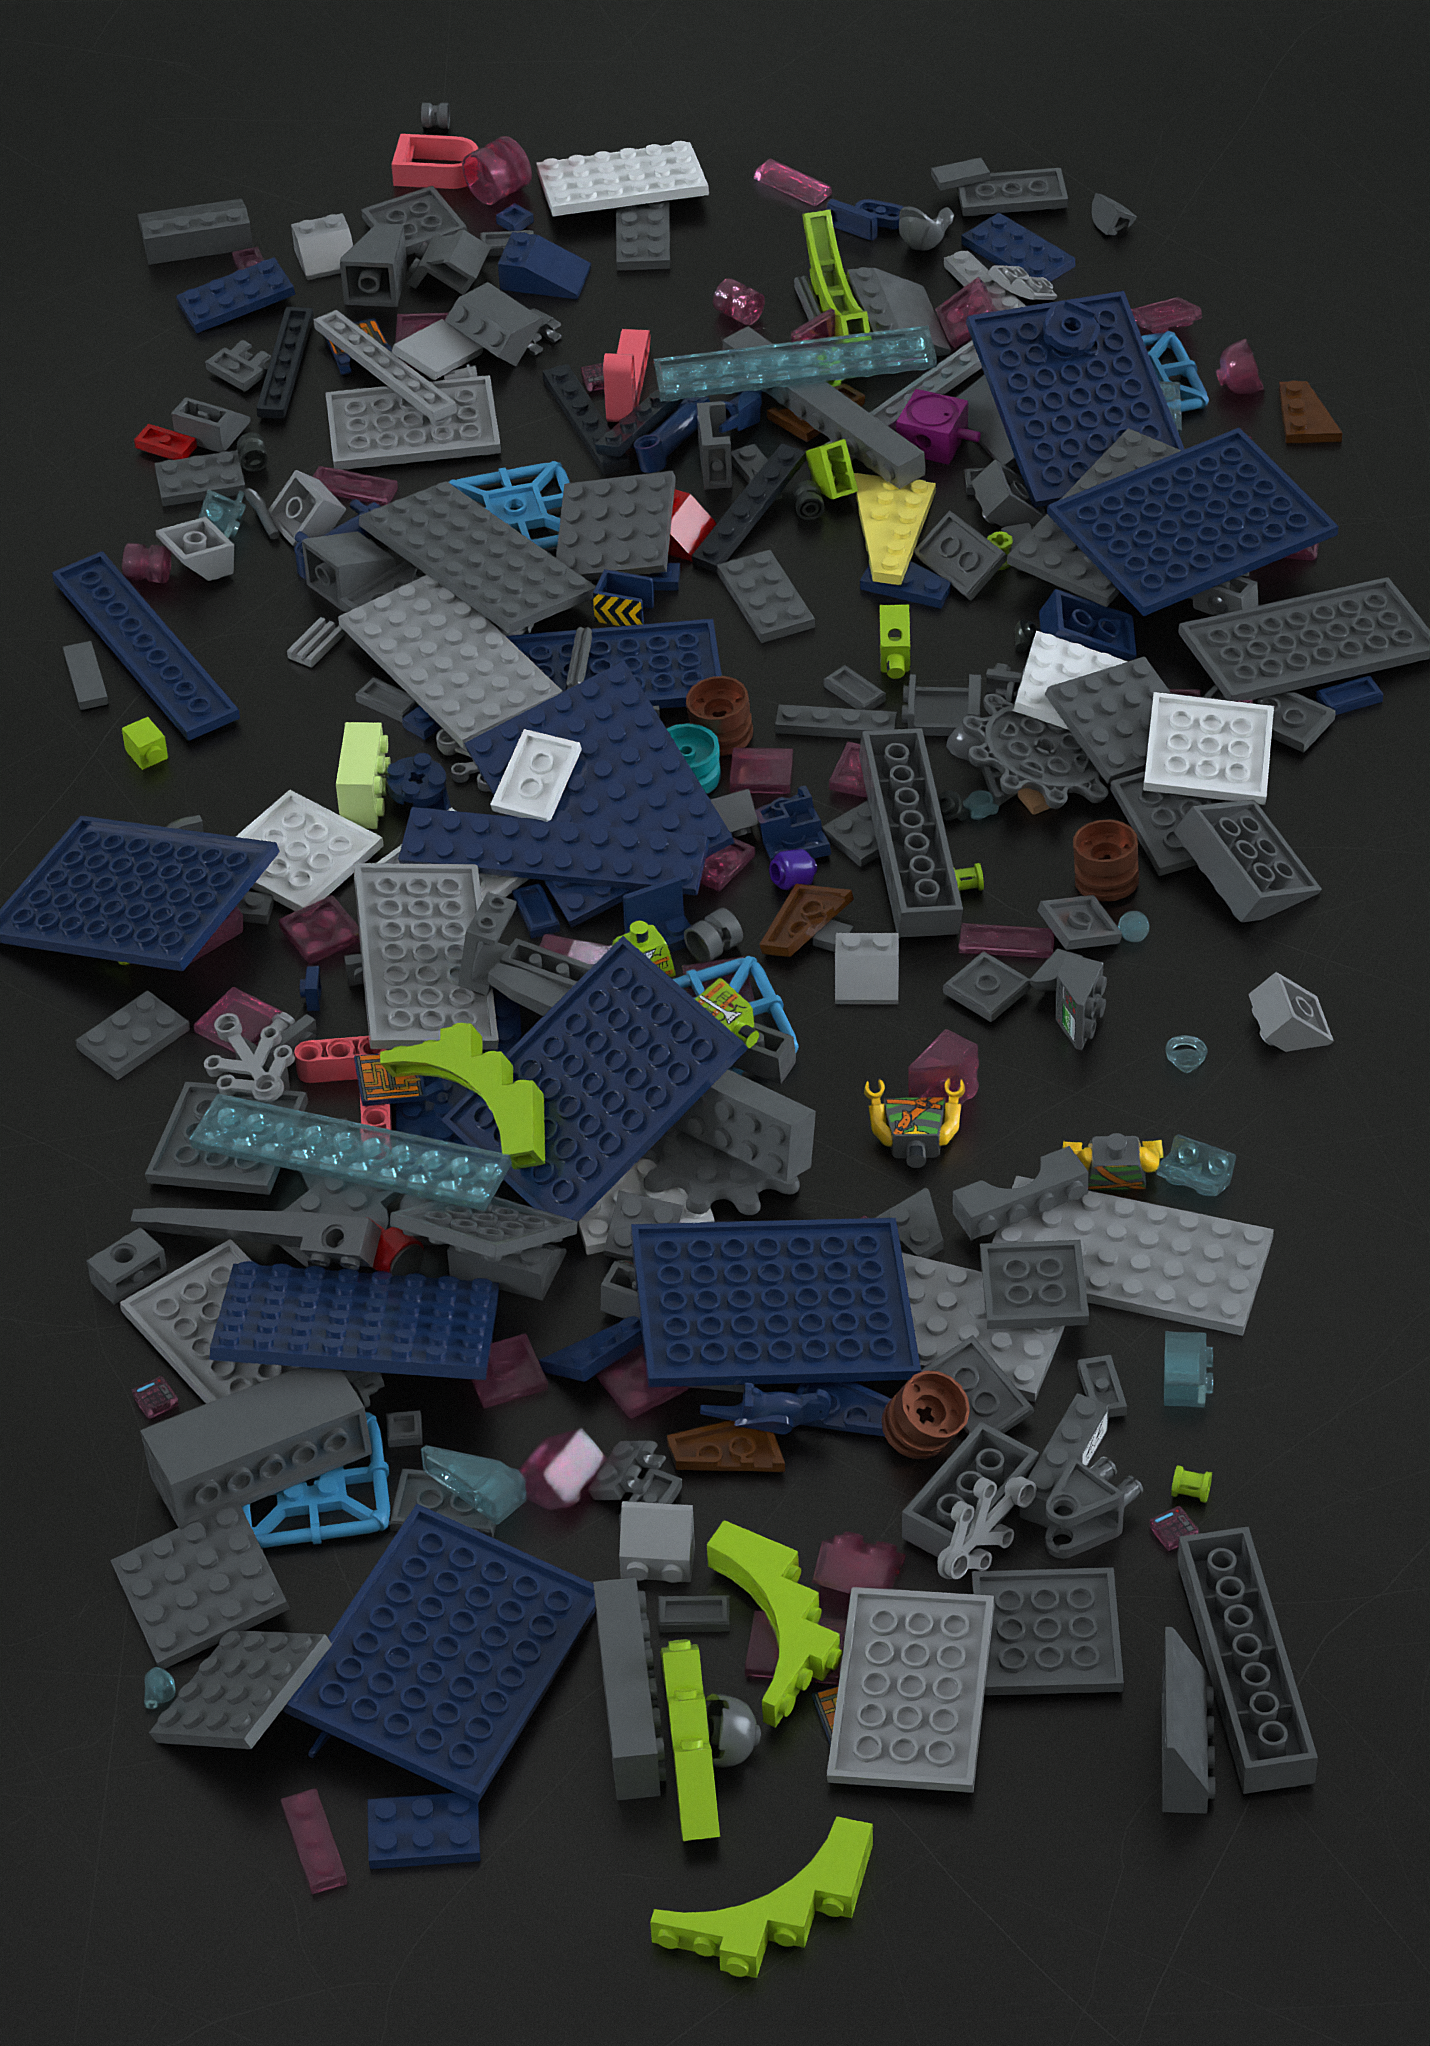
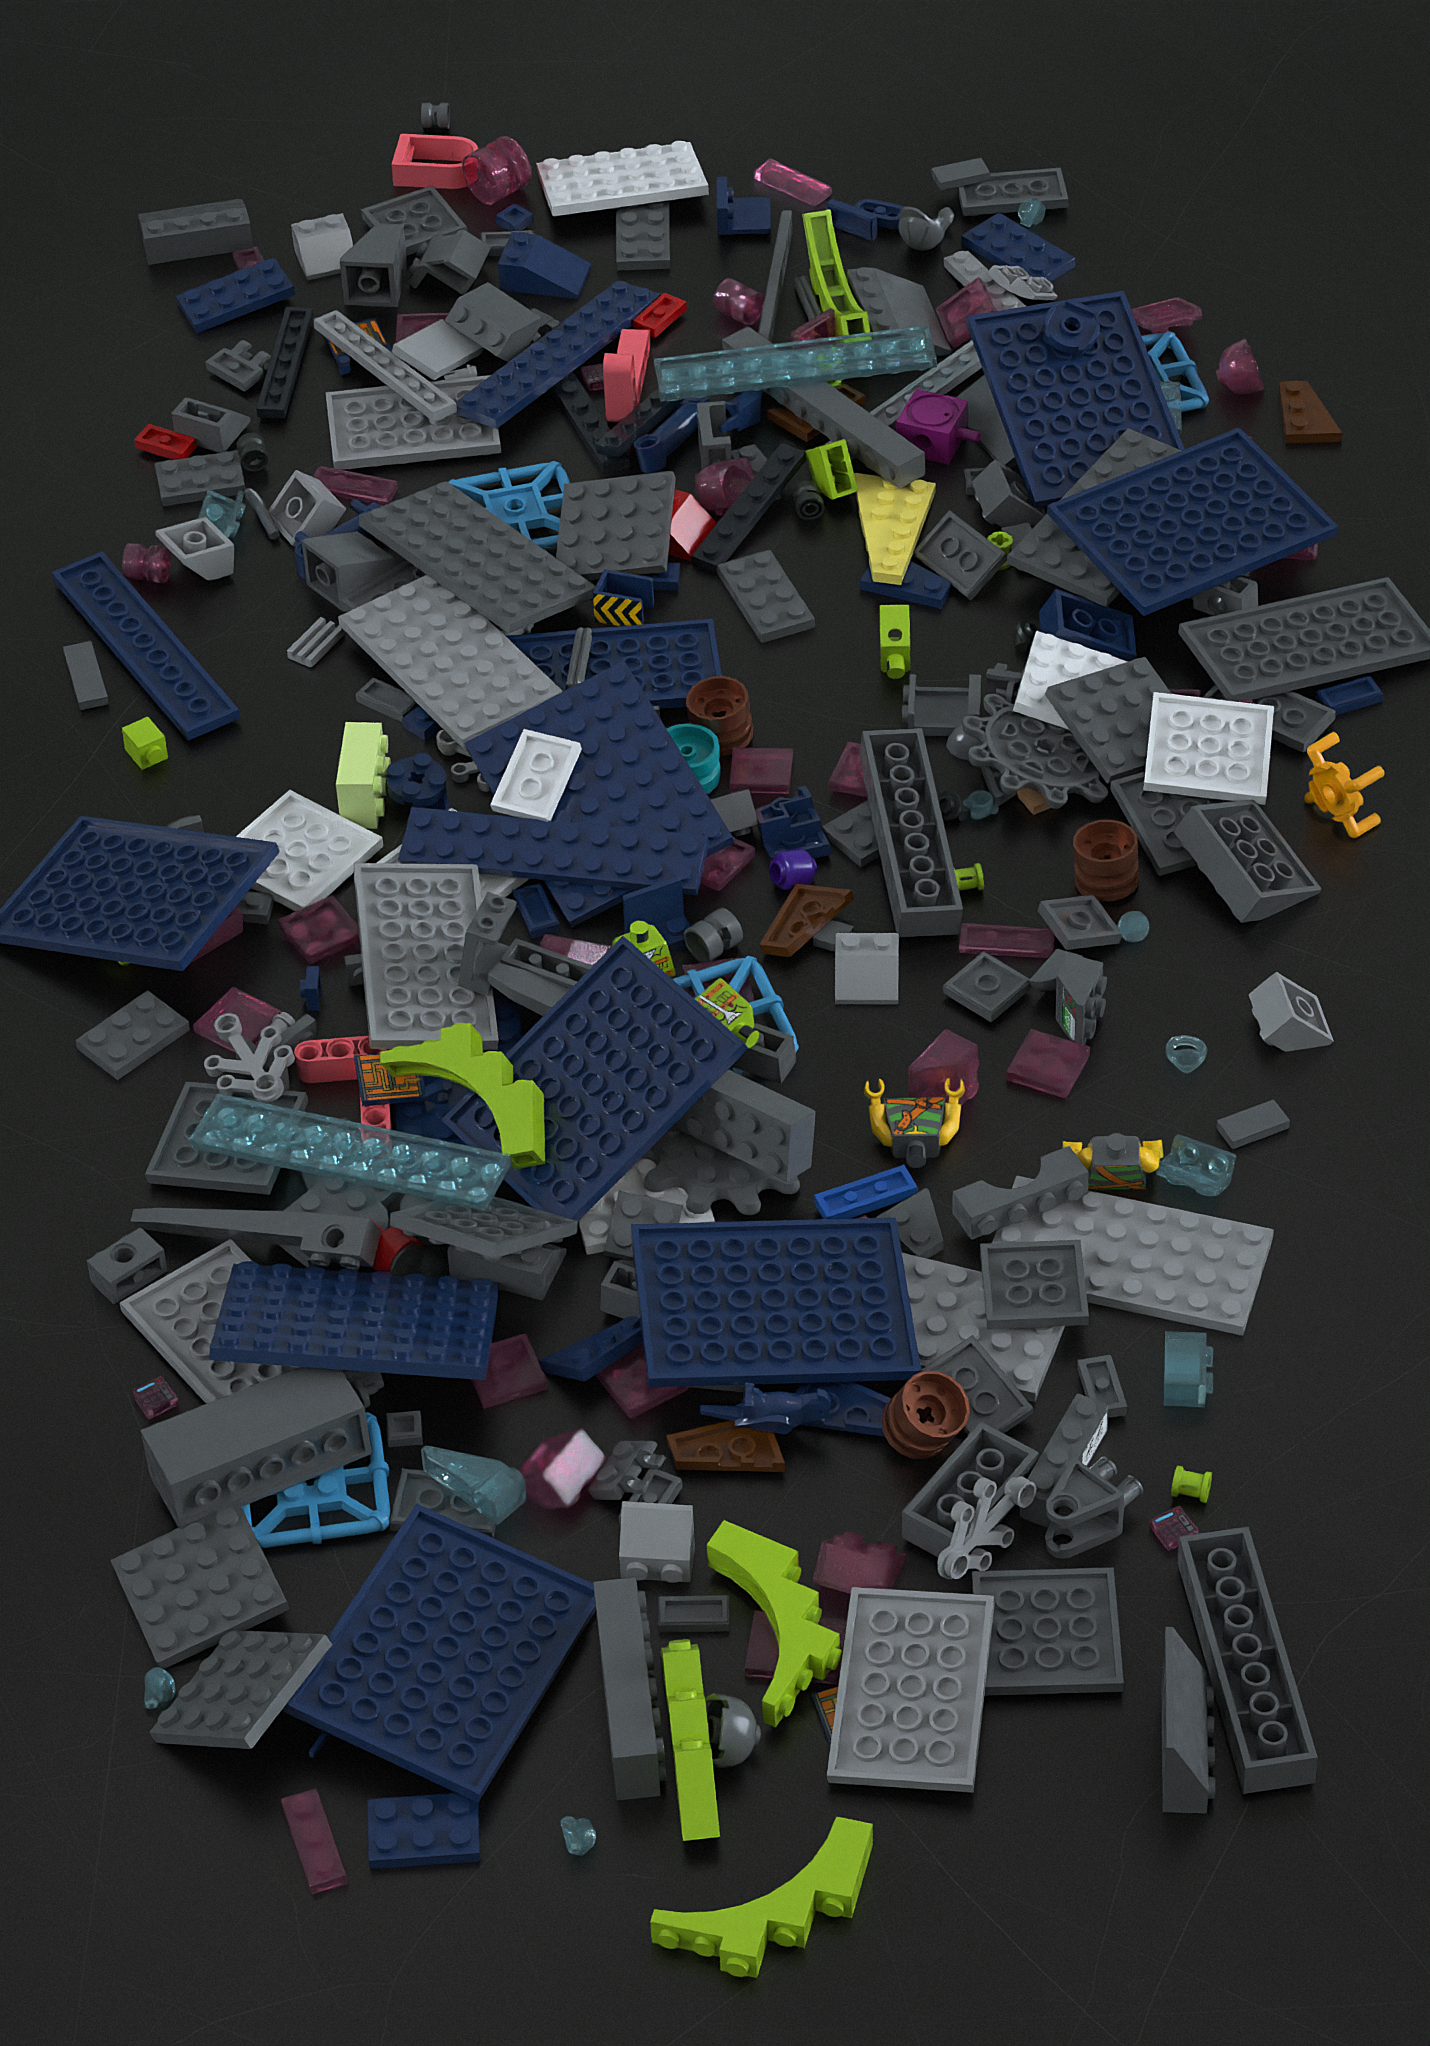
(555, 355): none -> dark blue plate
(578, 1835): none -> clear light blue plate
(660, 314): none -> red plate
(722, 483): none -> clear pink helmet
(741, 214): none -> dark blue bracket
(776, 276): none -> dark grey tile
(831, 721): dark grey plate -> none
(854, 689): dark grey tile -> none
(866, 1194): none -> blue plate
(1031, 212): none -> clear light blue plate
(1048, 1063): none -> clear pink plate
(1110, 215): dark grey brick -> none
(1253, 1124): none -> dark grey tile
(1336, 791): none -> light orange plate

